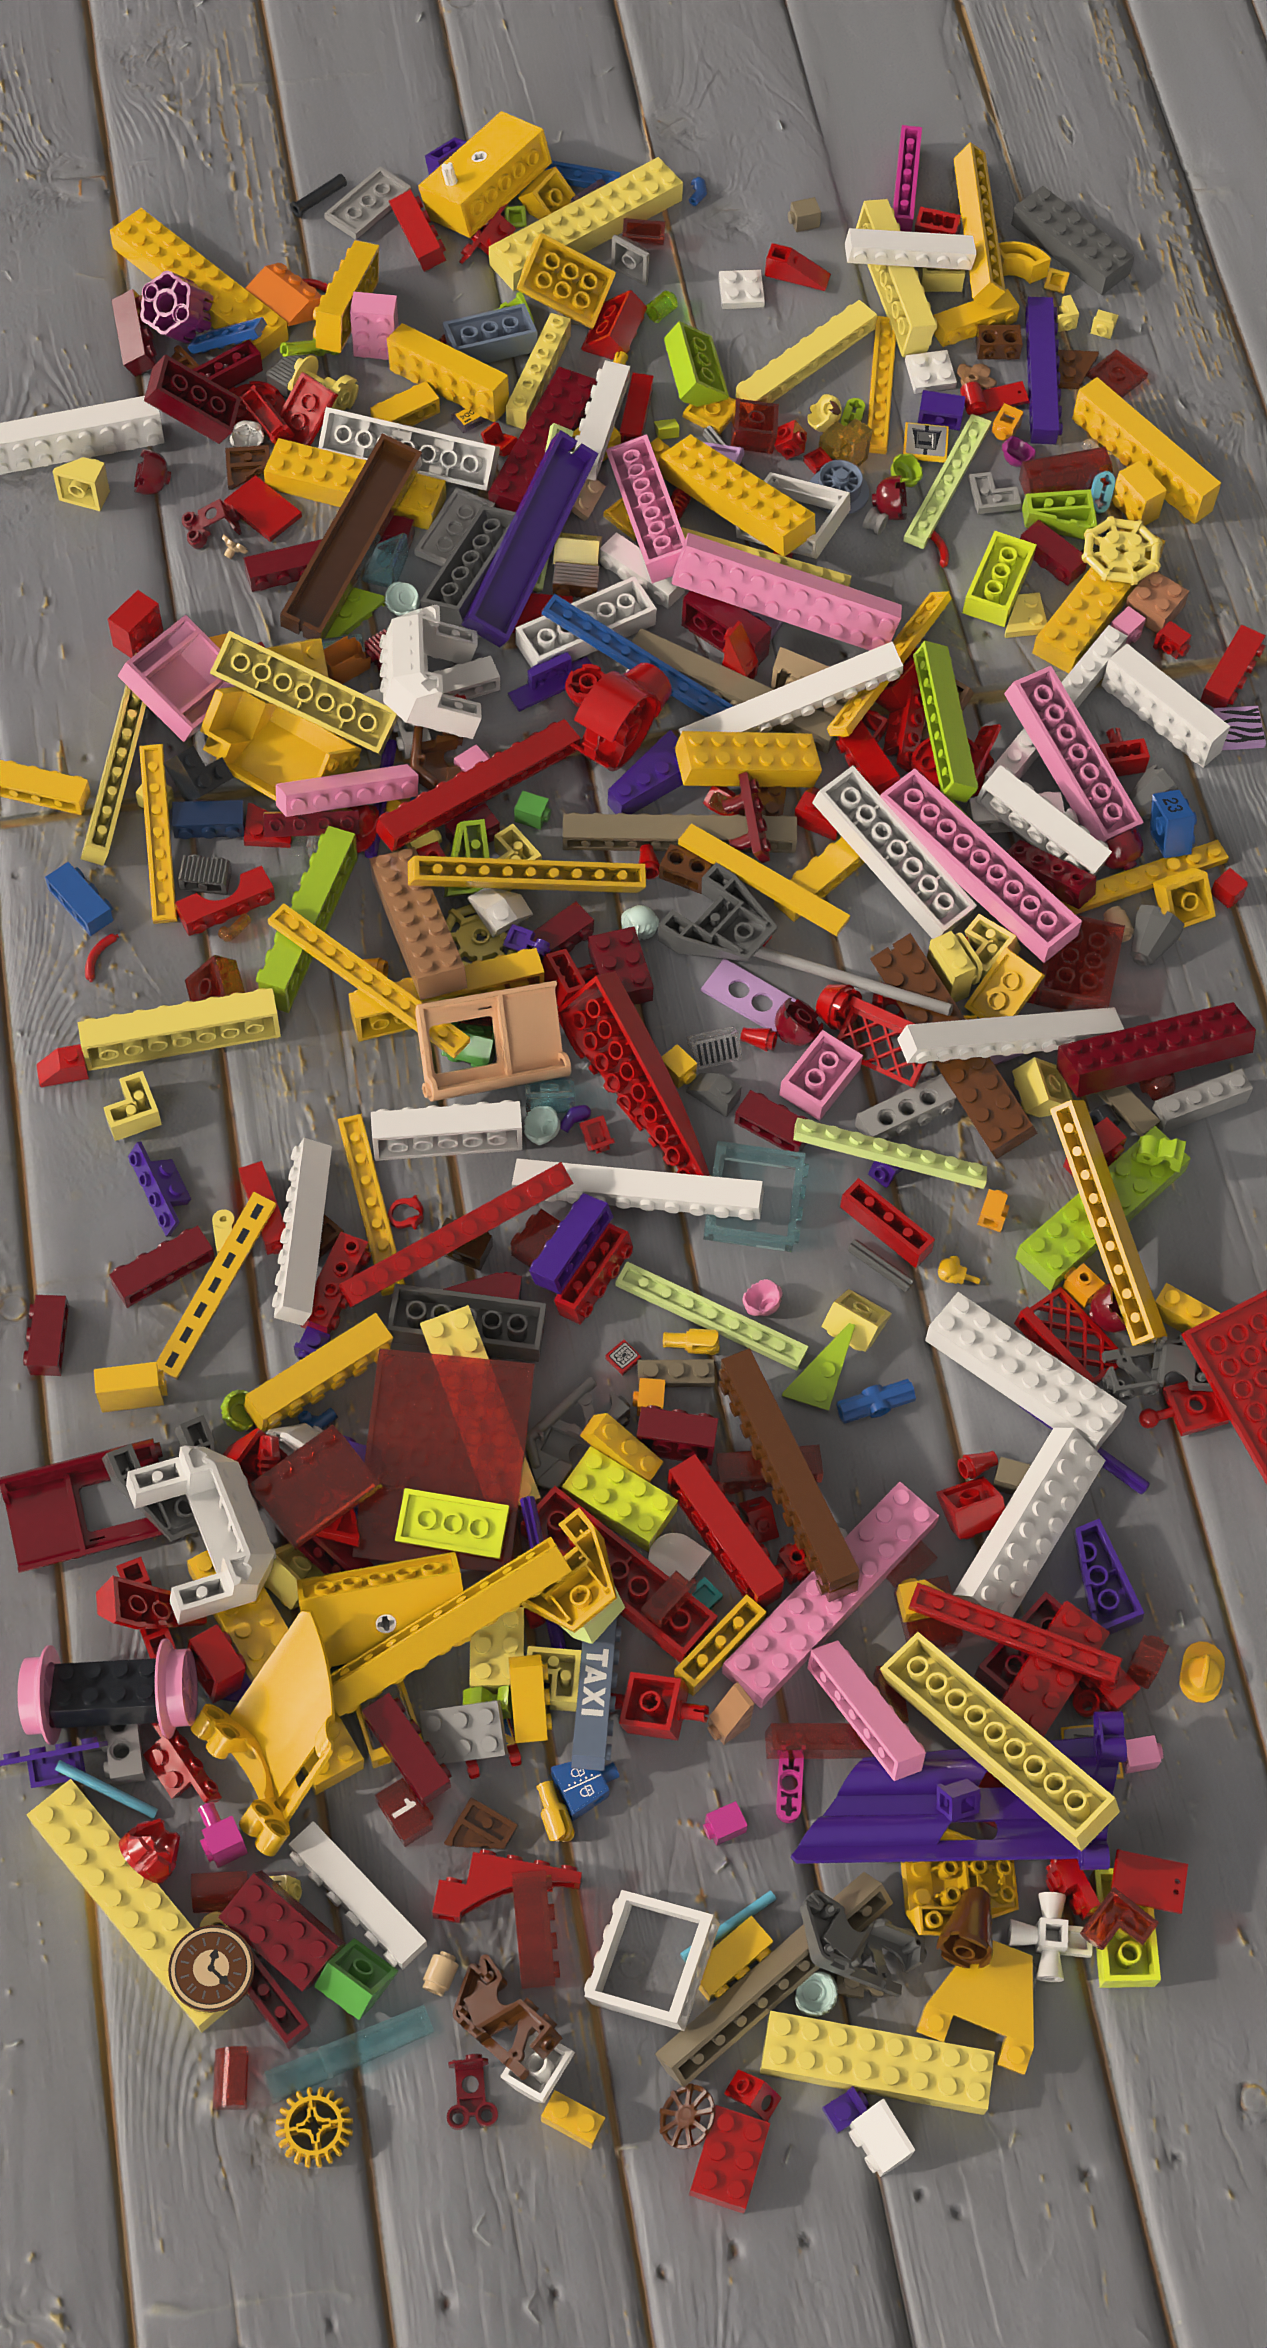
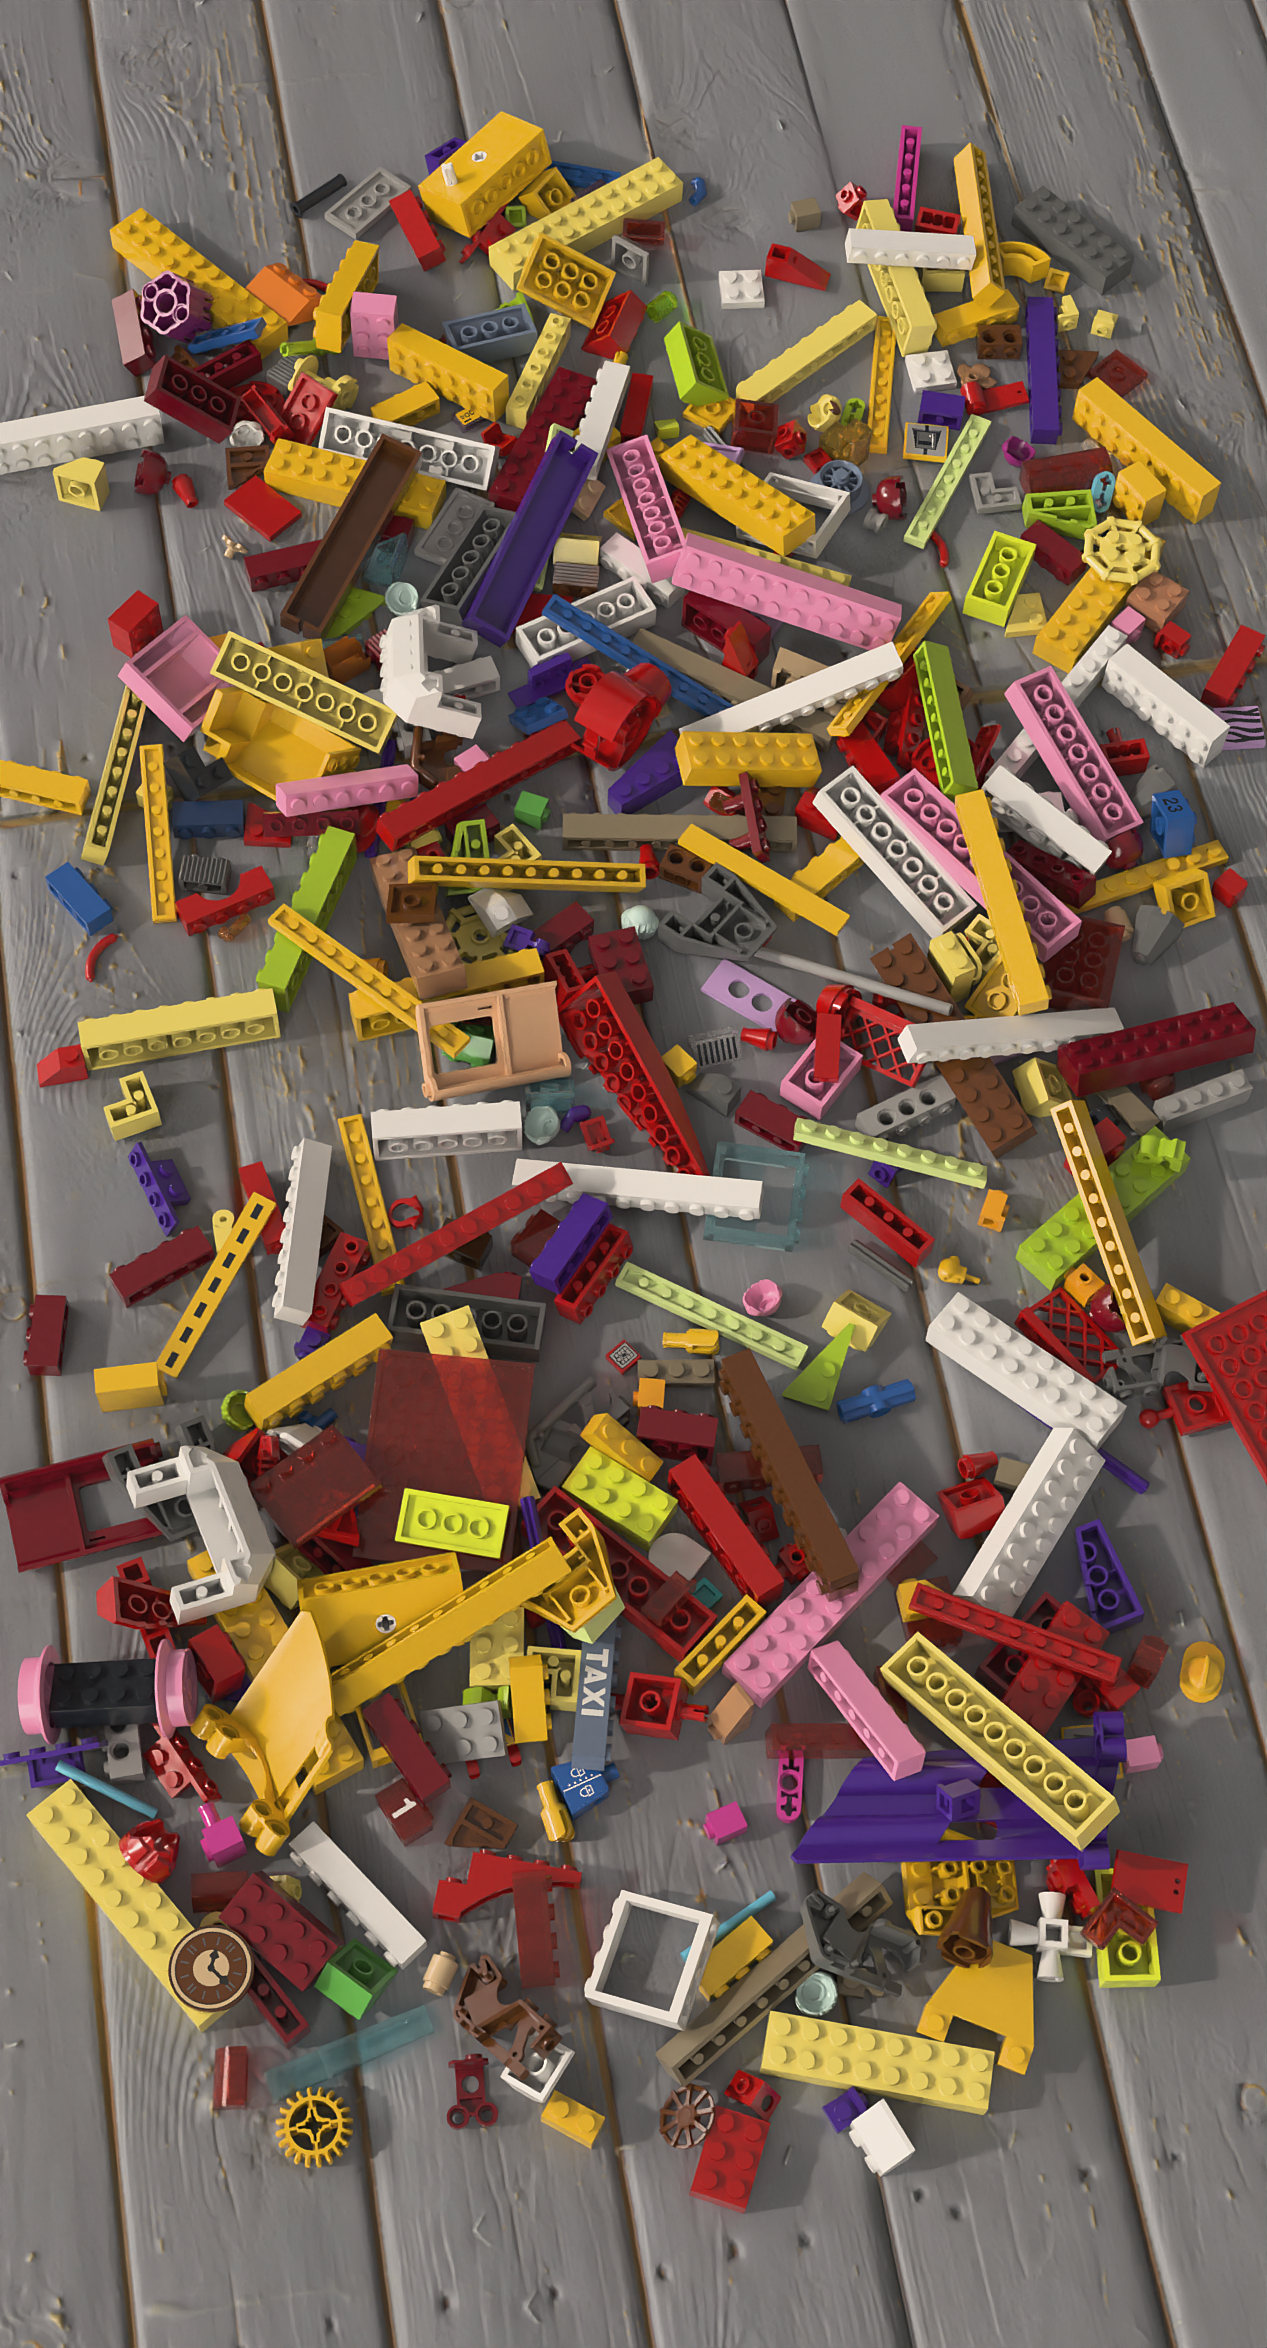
(185, 490): none -> red cone
(199, 525): dark red piece -> none
(214, 978): clear red slope -> none
(412, 903): none -> reddish brown plate
(538, 715): none -> blue plate
(827, 1048): none -> red tile
(851, 200): none -> red brick
(908, 467): lime hair -> none
(1002, 902): none -> yellow brick
(1006, 427): light orange brick -> none

